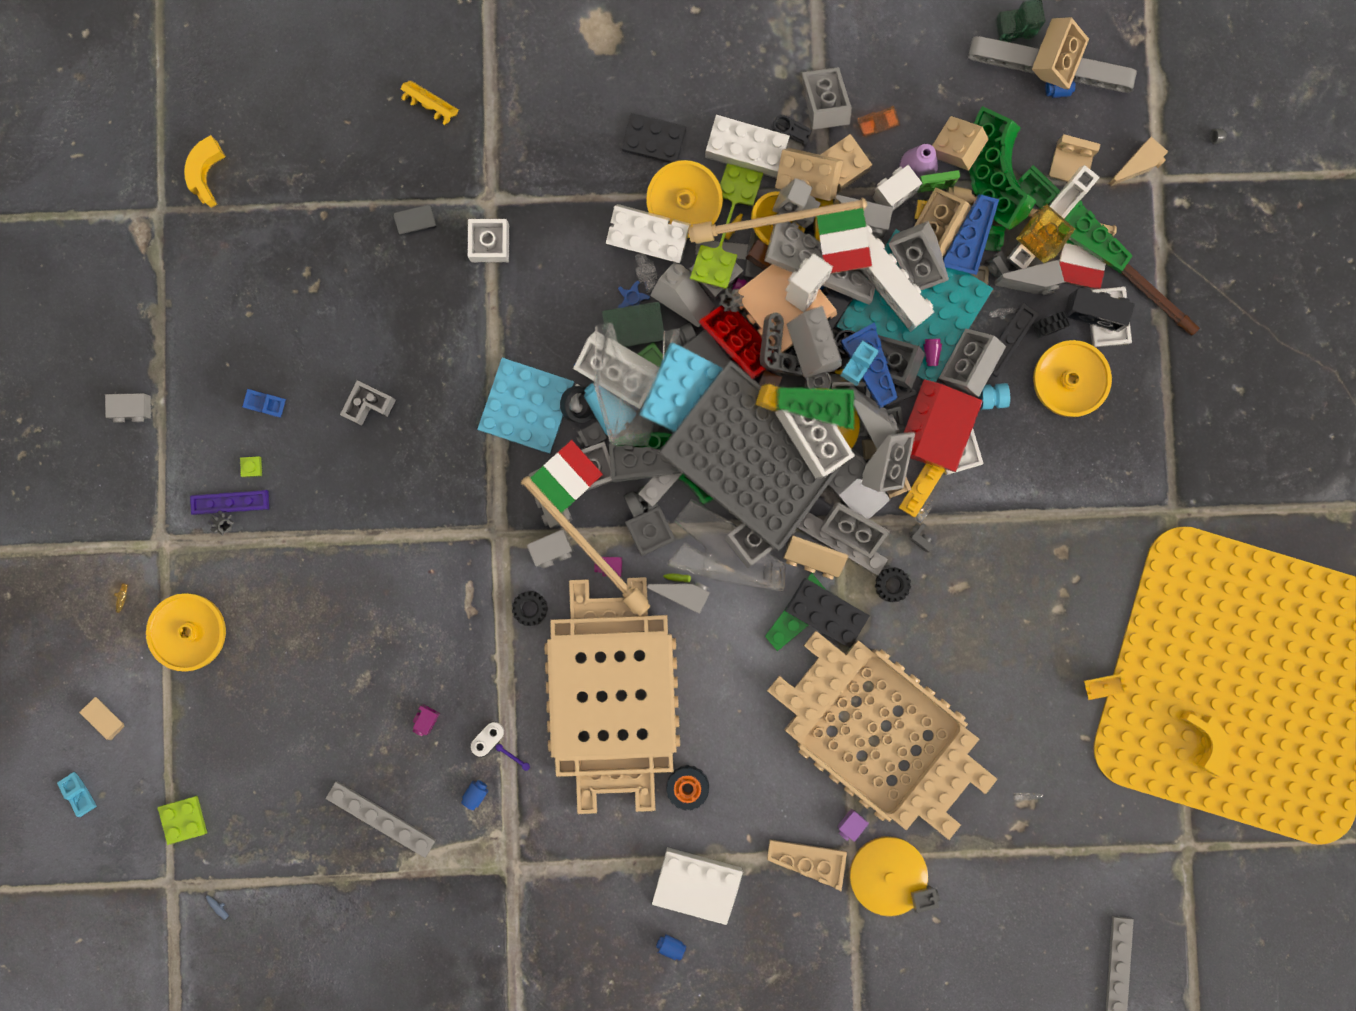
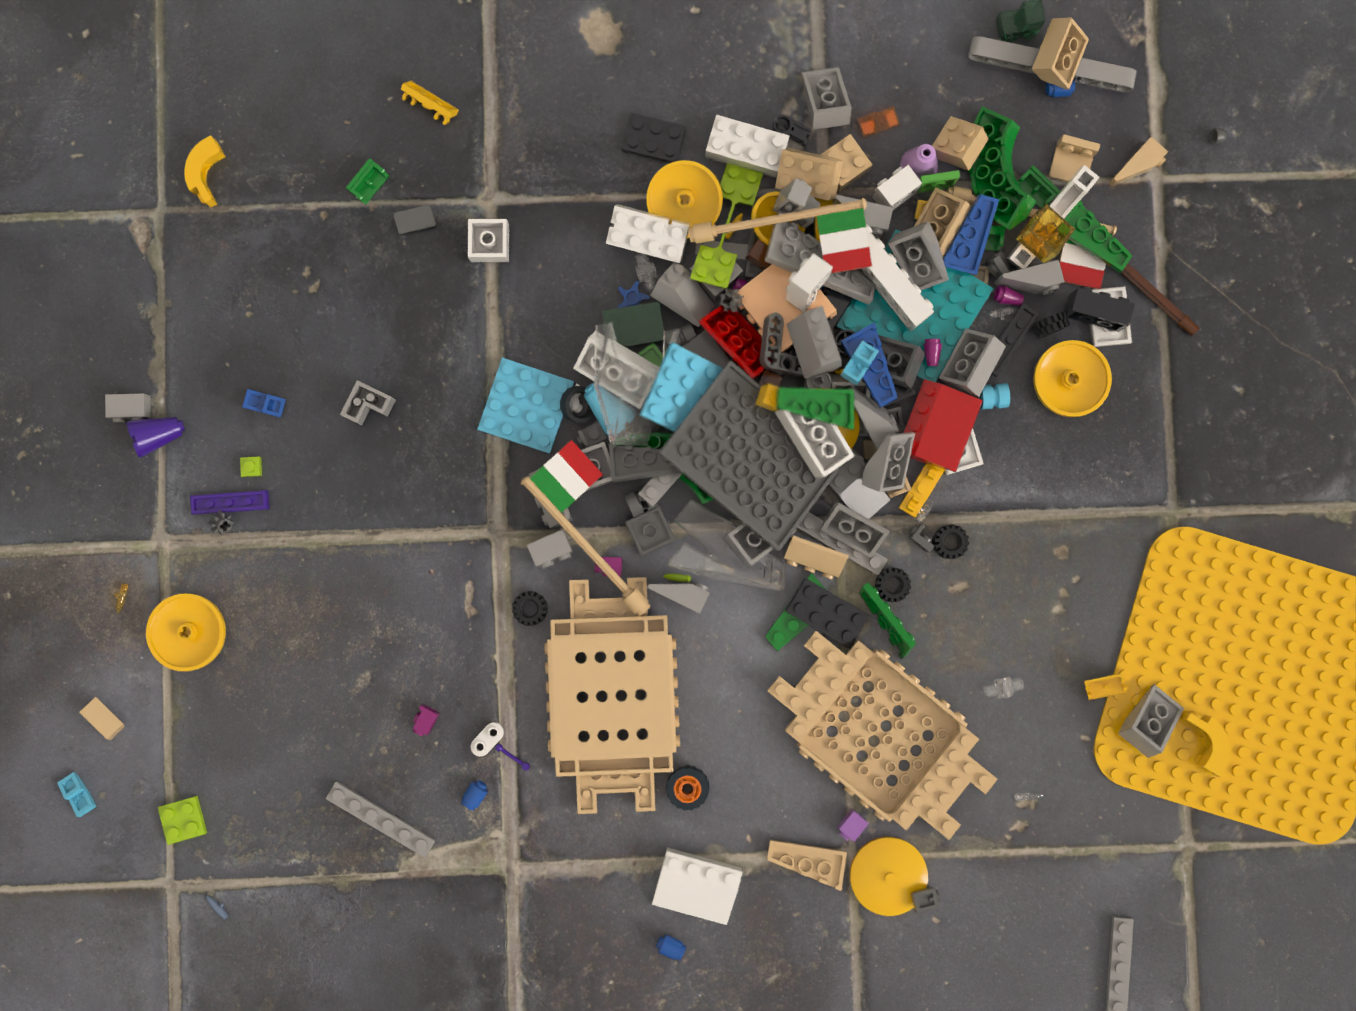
(153, 433): none -> dark purple cone
(367, 181): none -> green hinge
(887, 621): none -> green wing
(962, 539): none -> black tyre
(1003, 687): none -> clear axle
(1006, 295): none -> magenta cone
(1151, 722): none -> light grey slope

